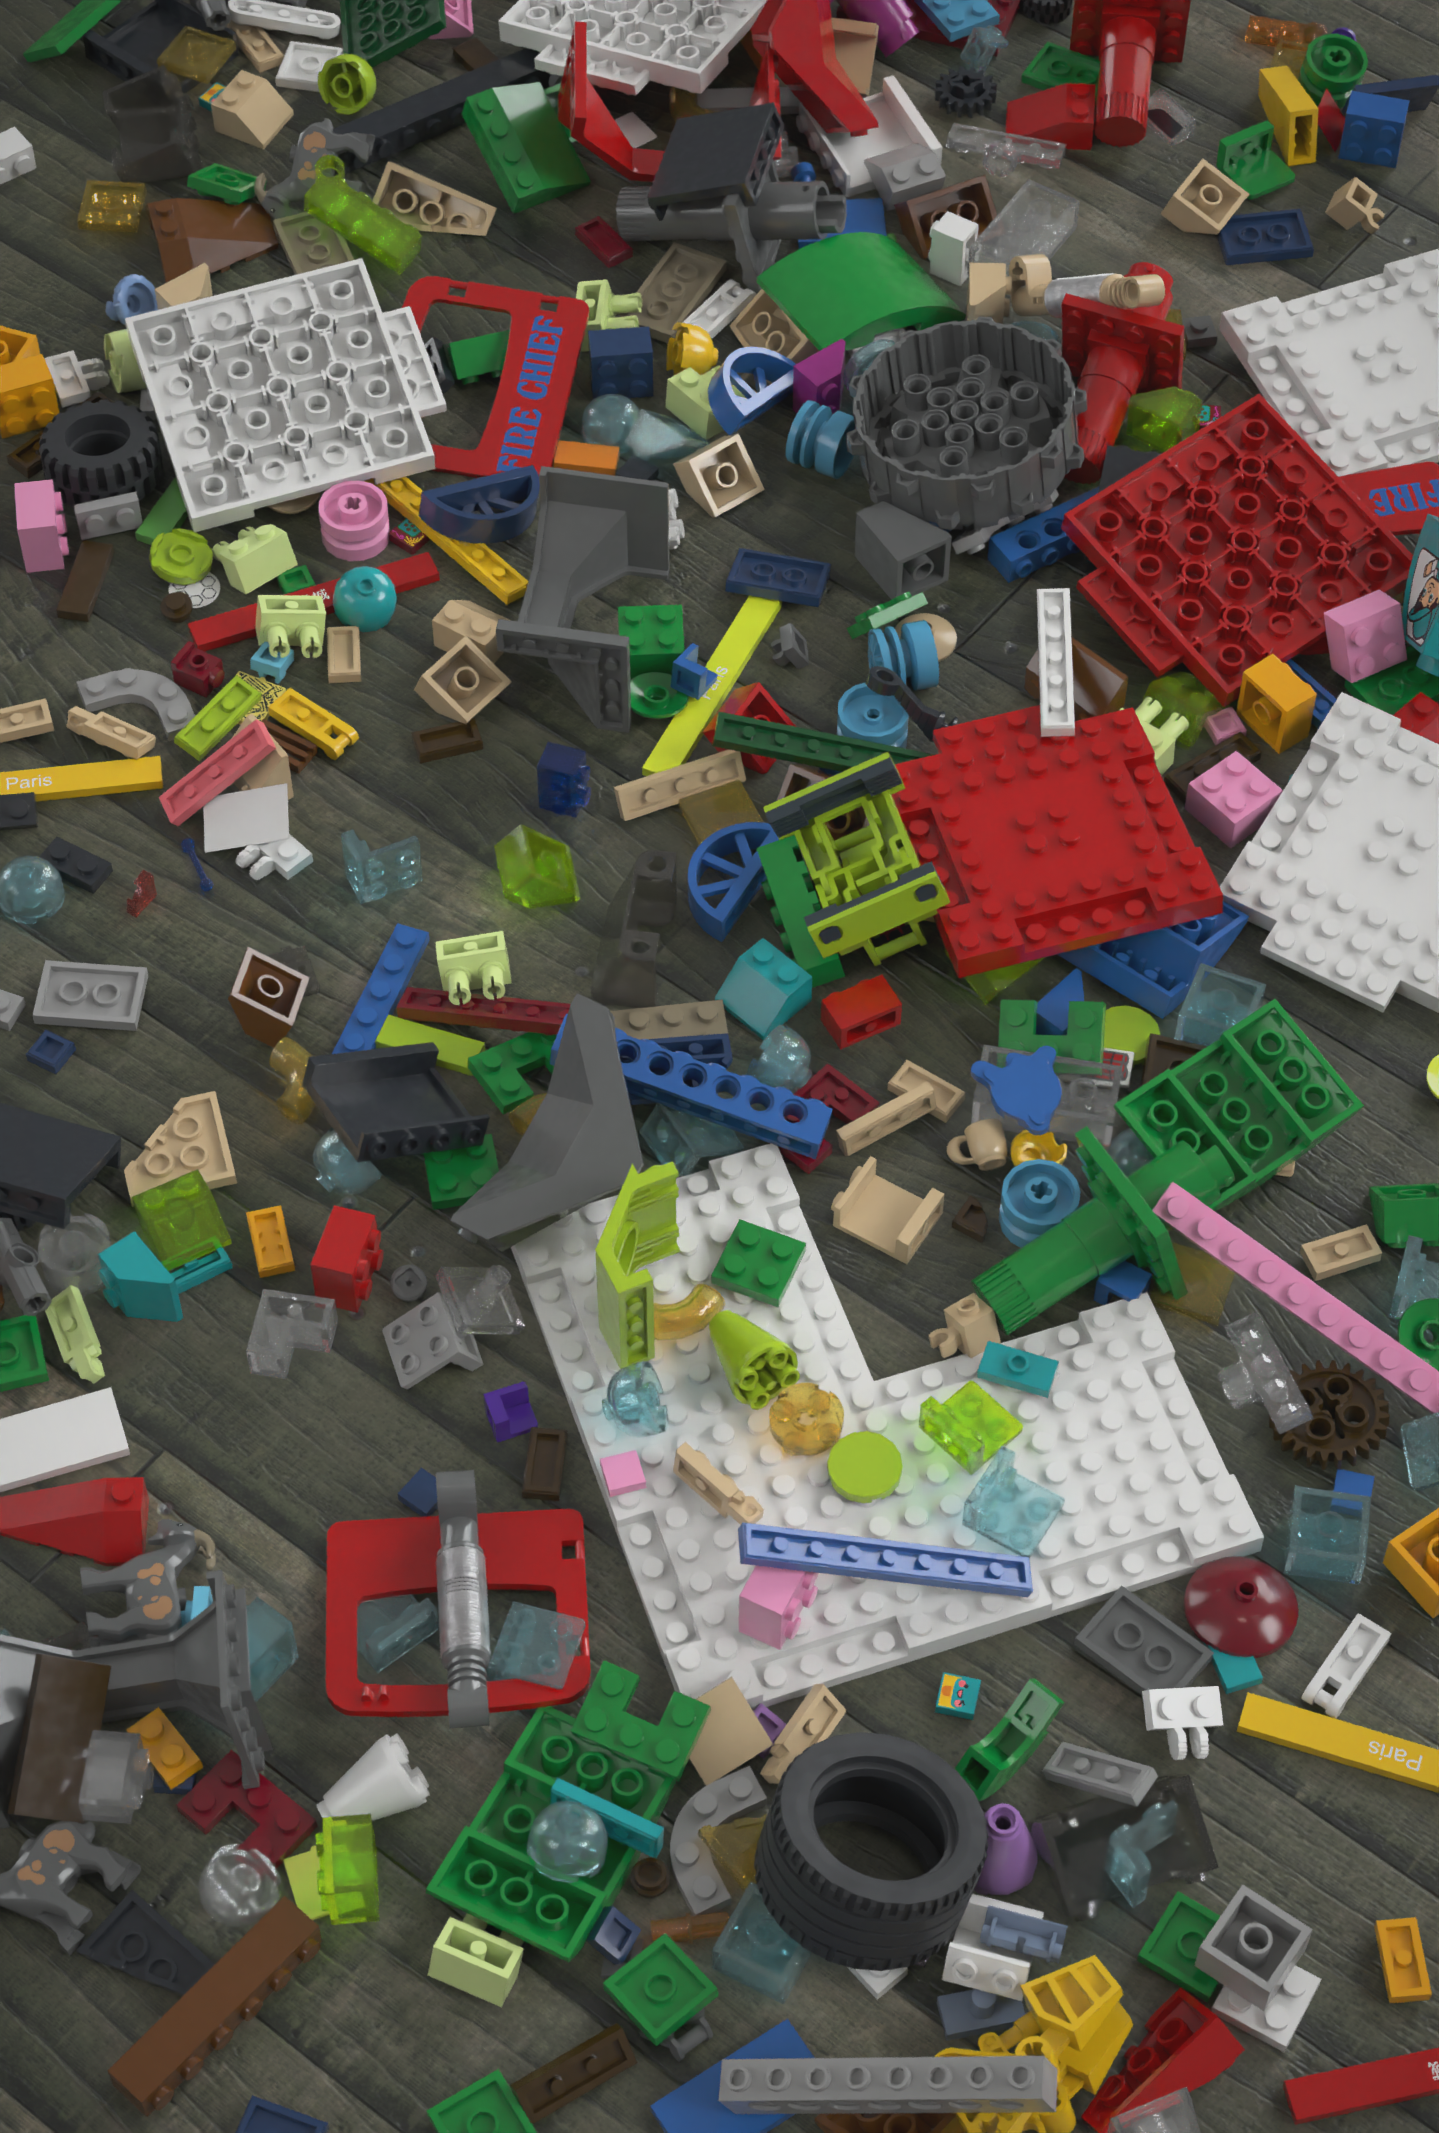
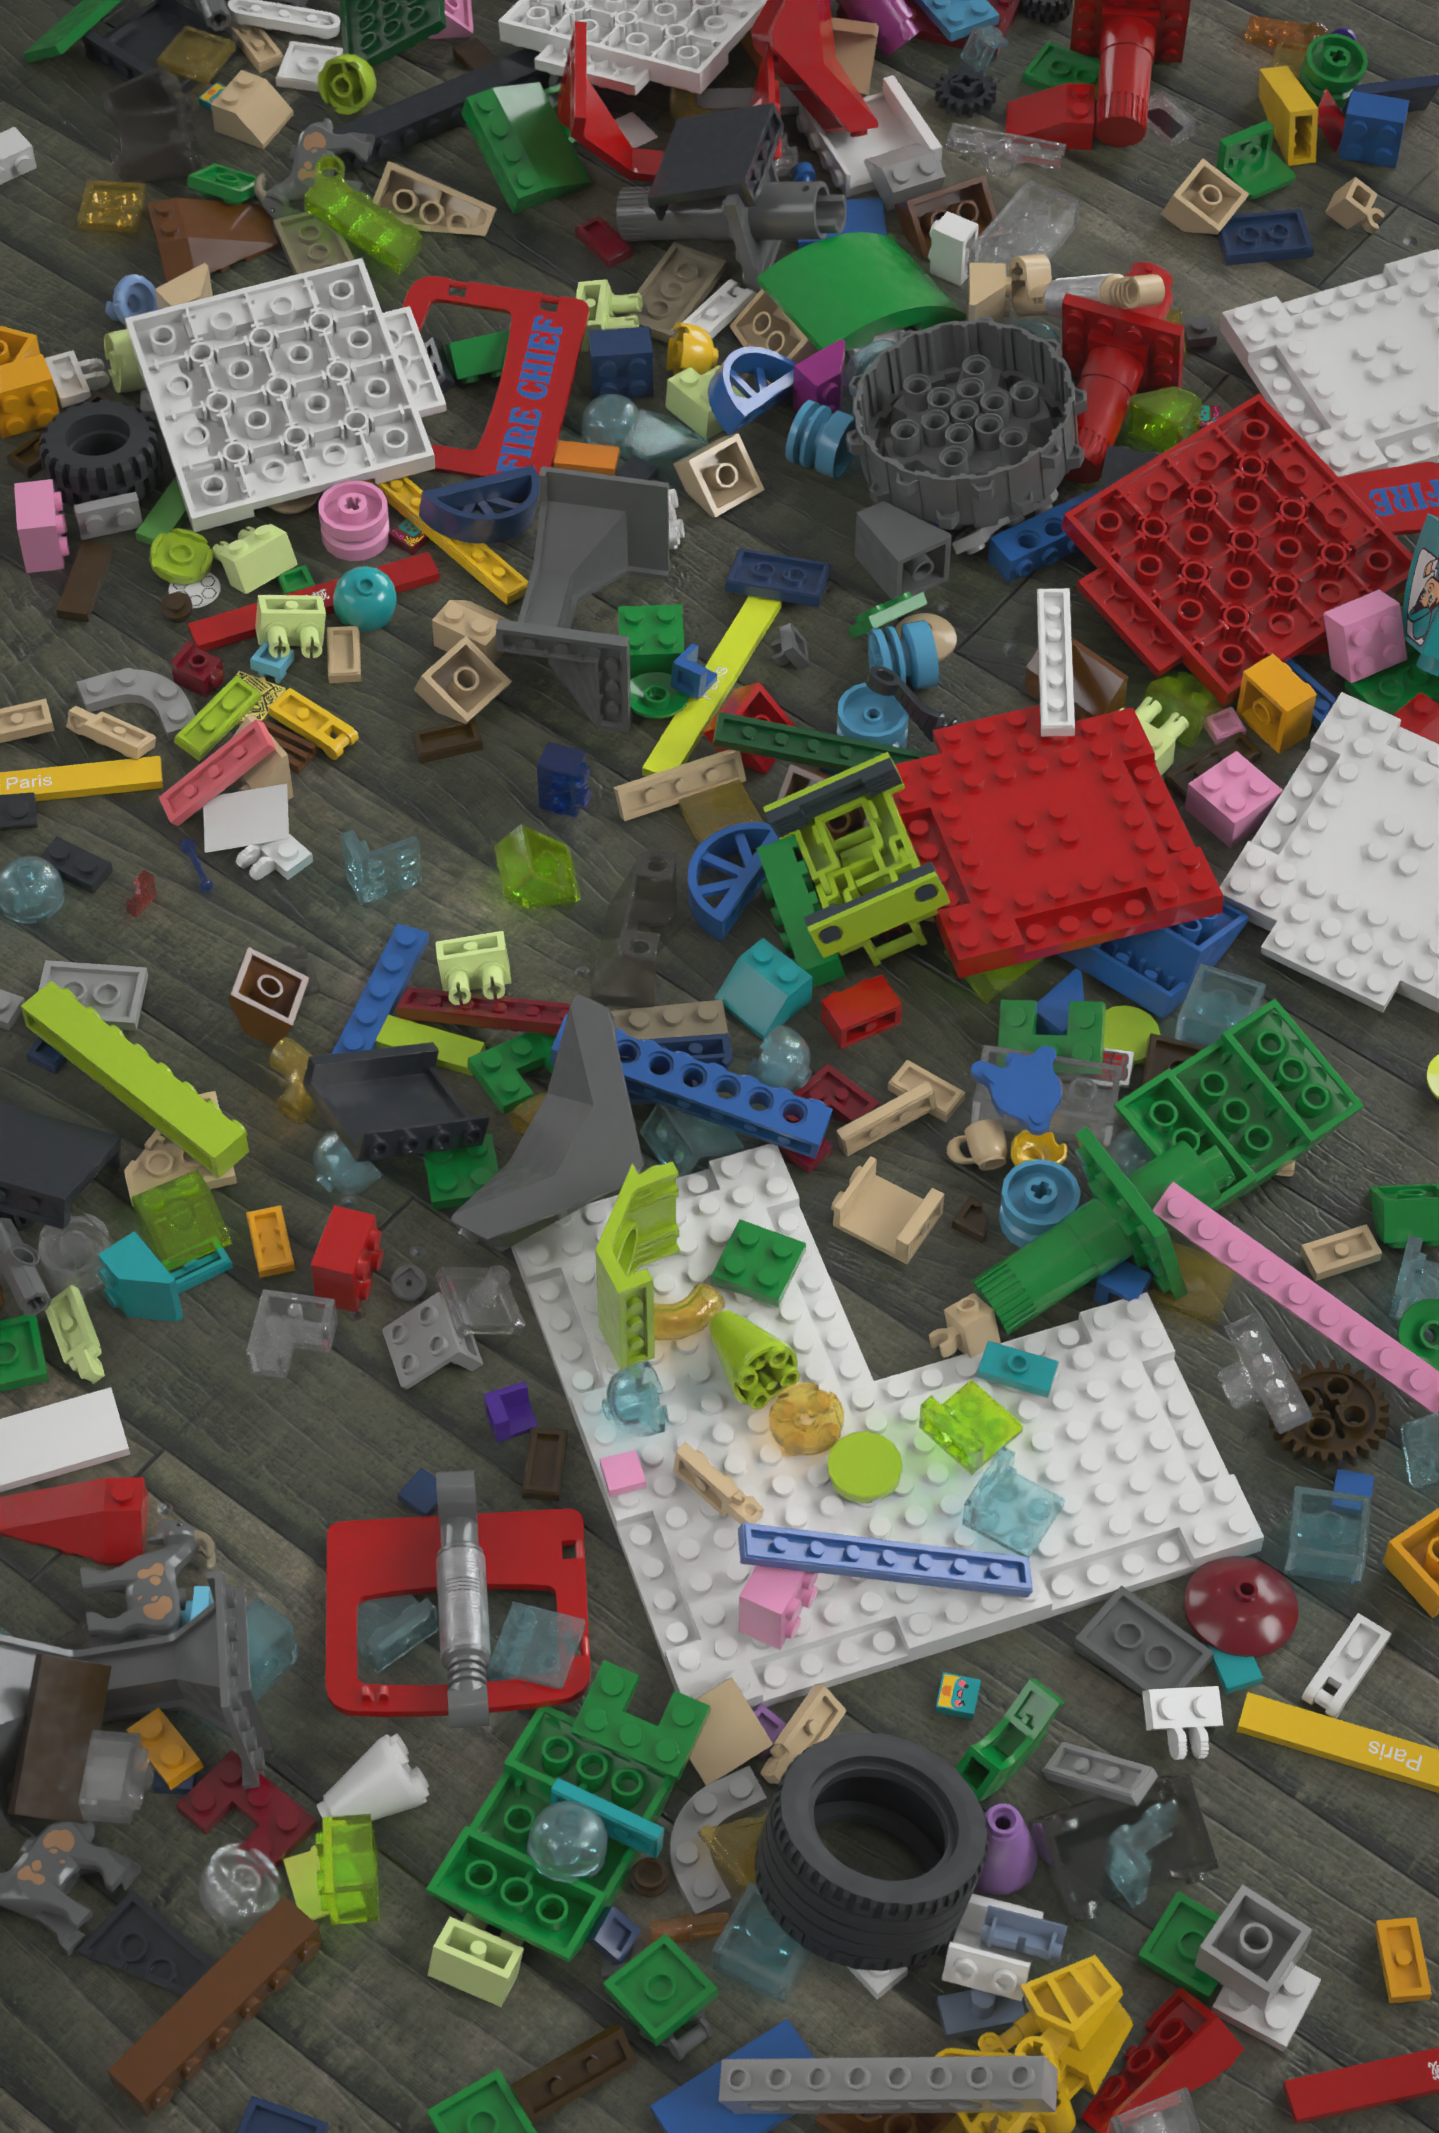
(136, 1078): none -> lime brick

